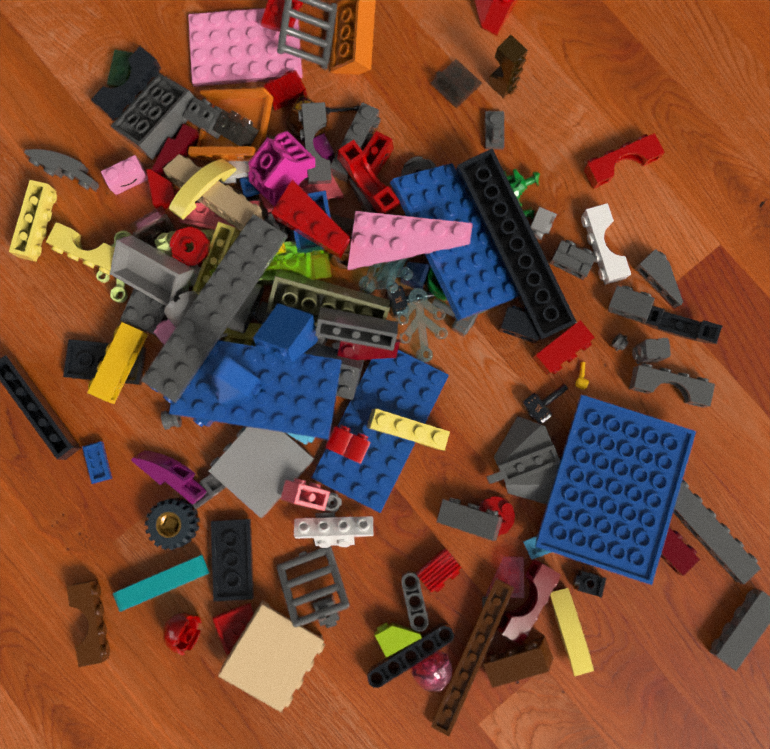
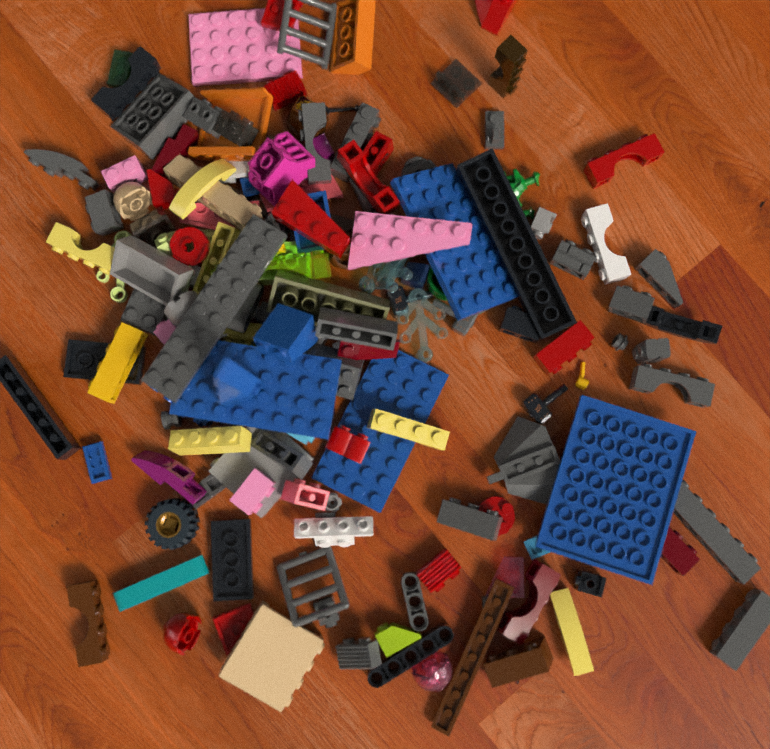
(33, 221): light yellow brick -> none
(103, 213): none -> dark grey brick
(132, 200): none -> tan cylinder
(210, 440): none -> light yellow brick
(253, 491): none -> bright pink brick
(282, 454): none -> dark grey slope
(358, 654): none -> dark grey brick

